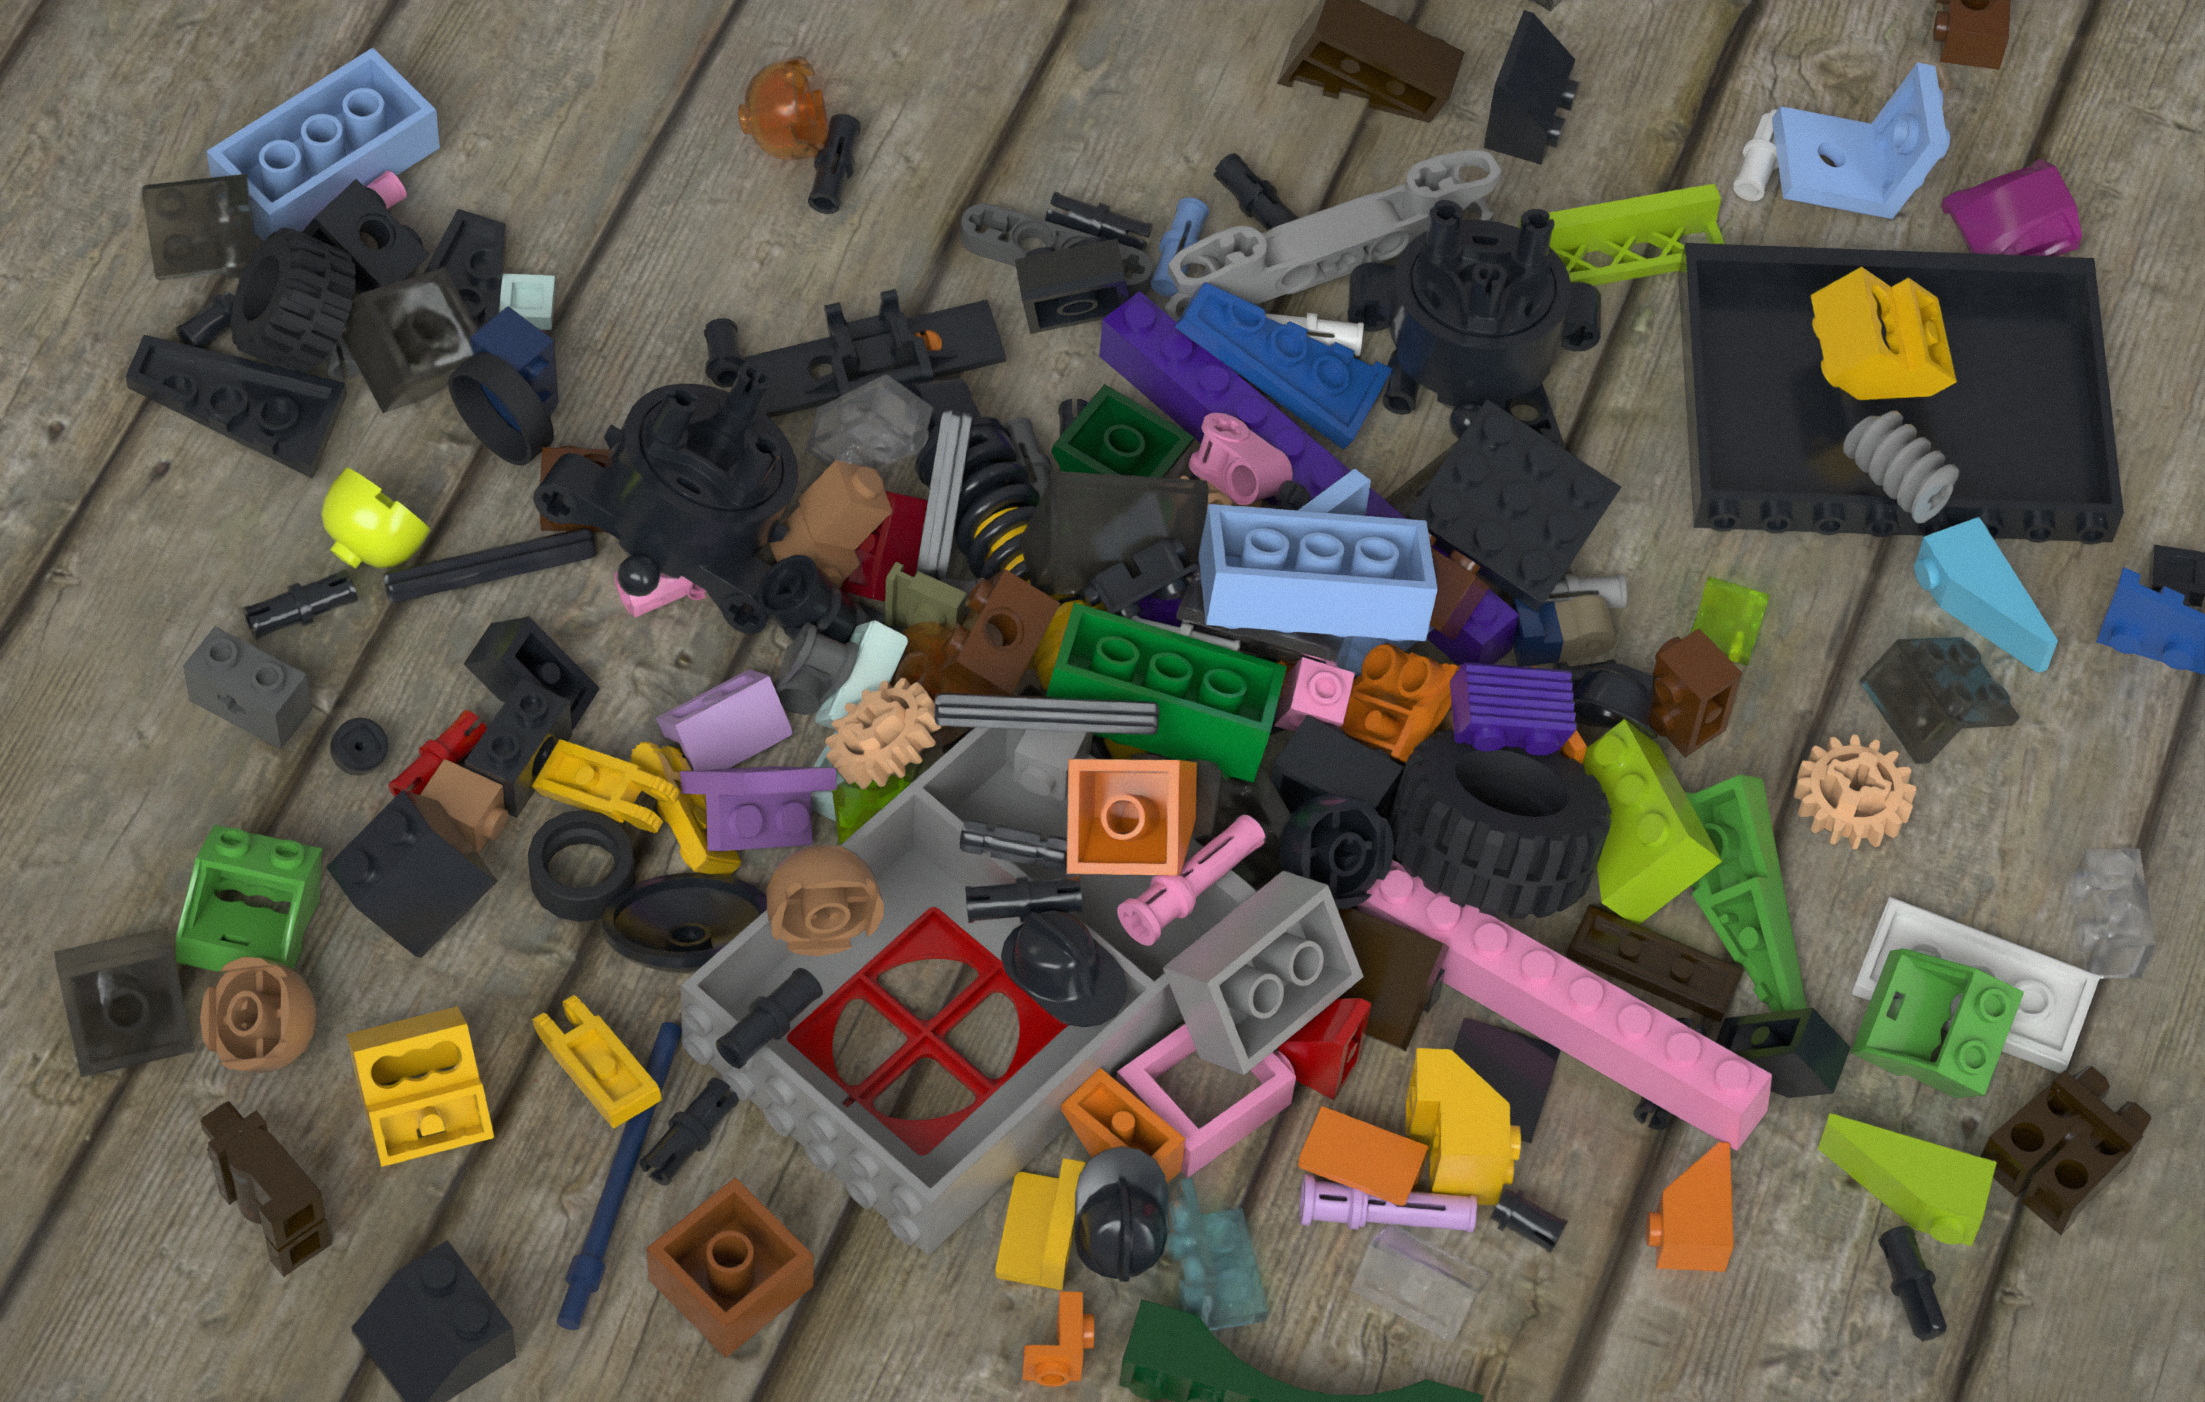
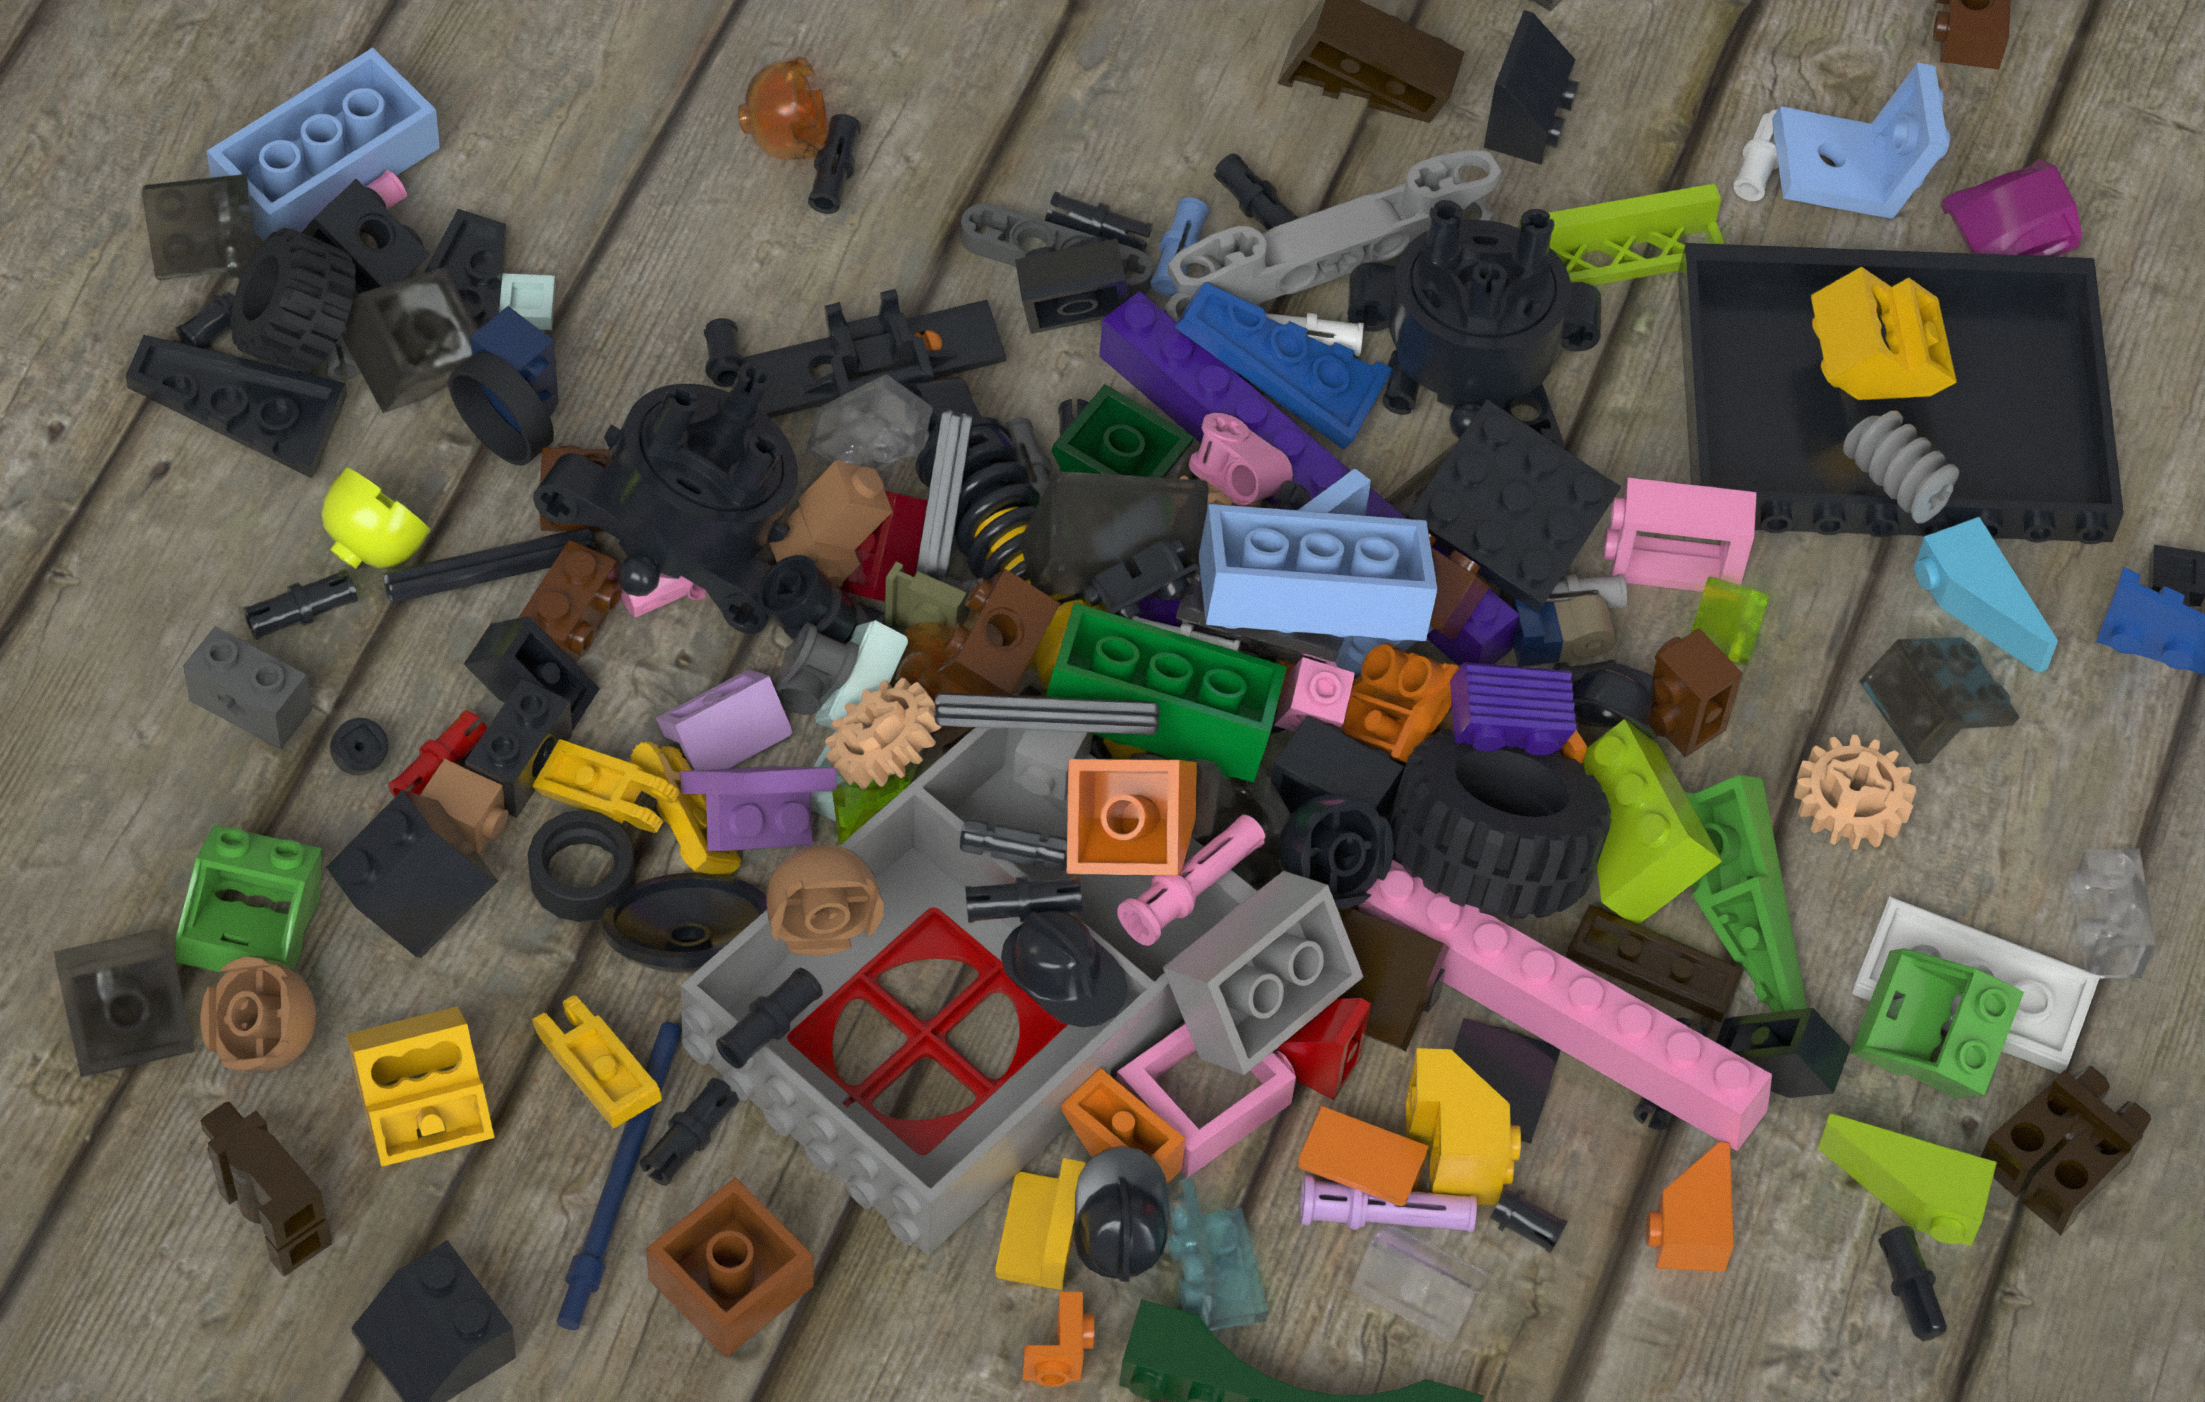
(575, 598): none -> reddish brown brick
(1682, 512): none -> bright pink window

